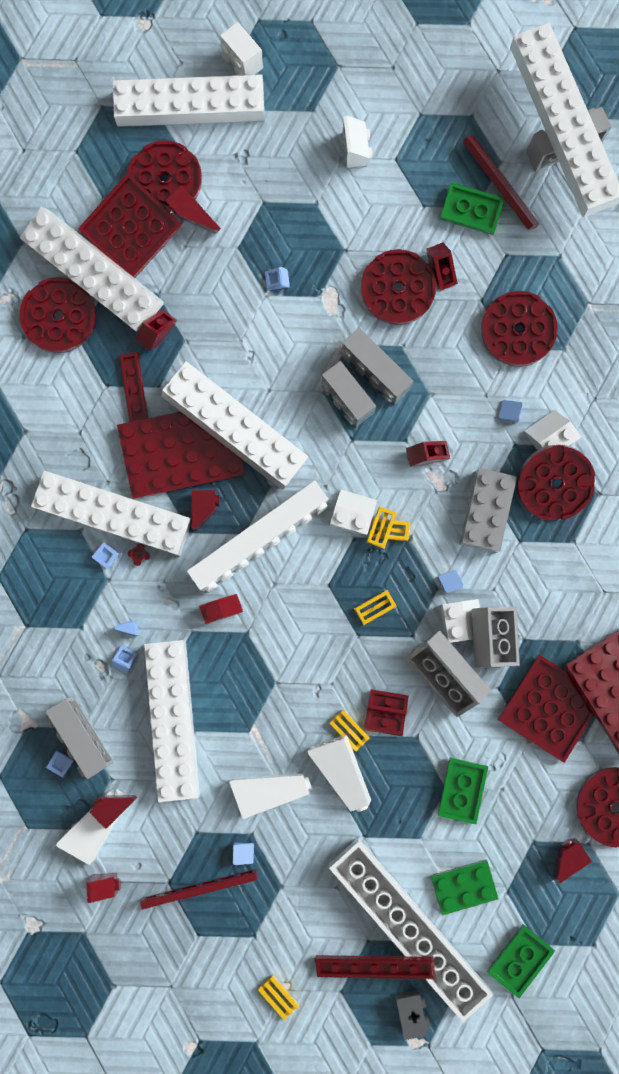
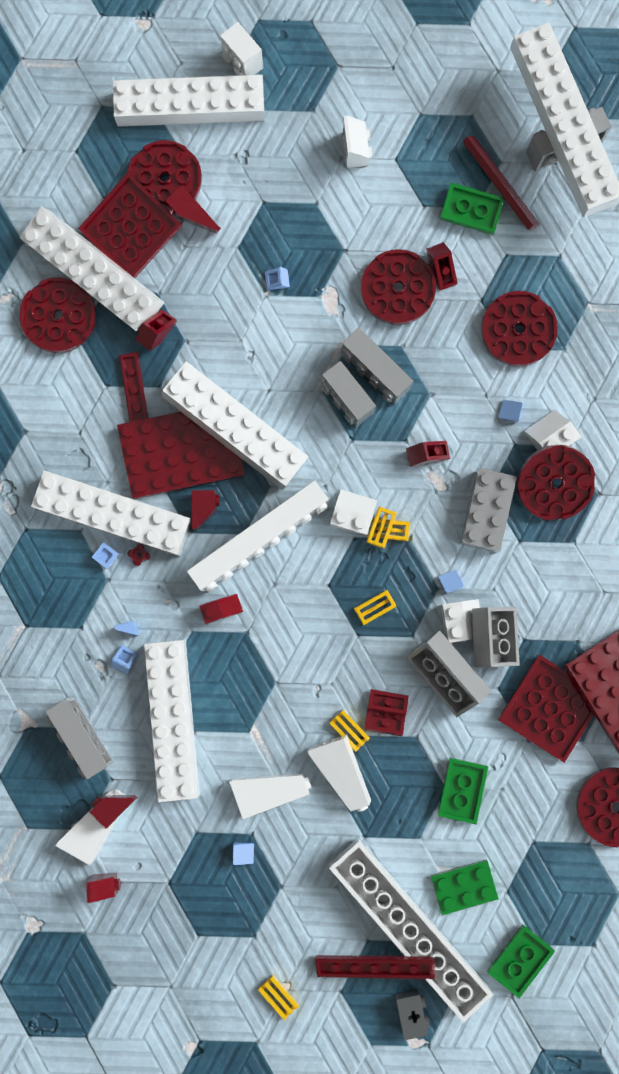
(60, 763): light blue plate -> none
(198, 889): dark red tile -> none
(570, 859): dark red slope -> none

